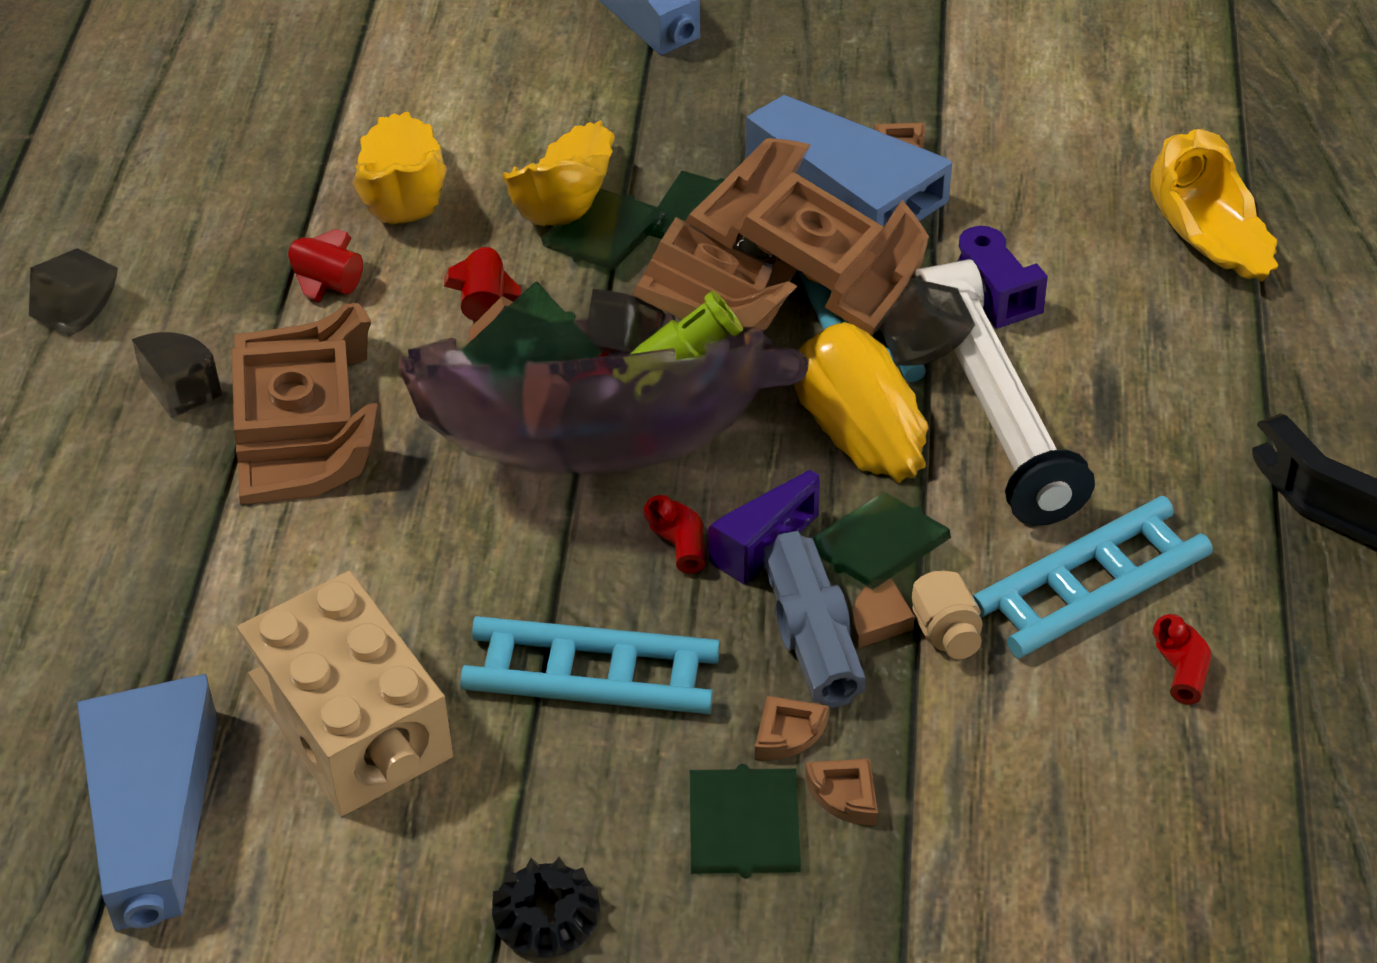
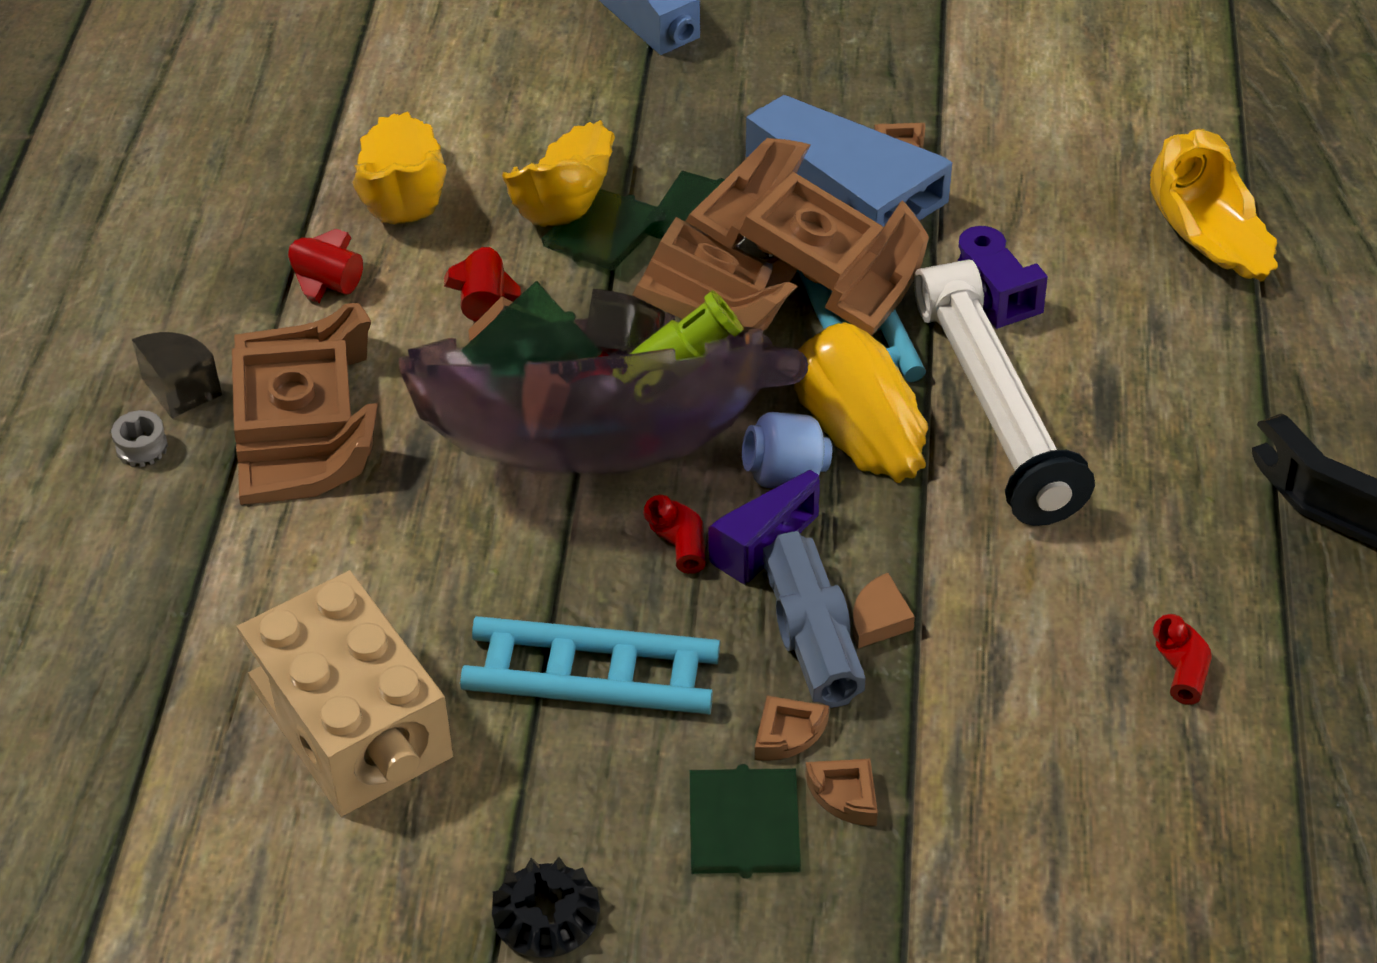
(70, 290): clear smoke brick -> none
(145, 447): none -> light grey bush
(146, 793): medium blue slope -> none
(784, 448): none -> light blue head
(879, 540): clear green piece -> none
(926, 323): clear smoke brick -> none
(947, 613): tan arm -> none
(1081, 603): medium azure bar -> none

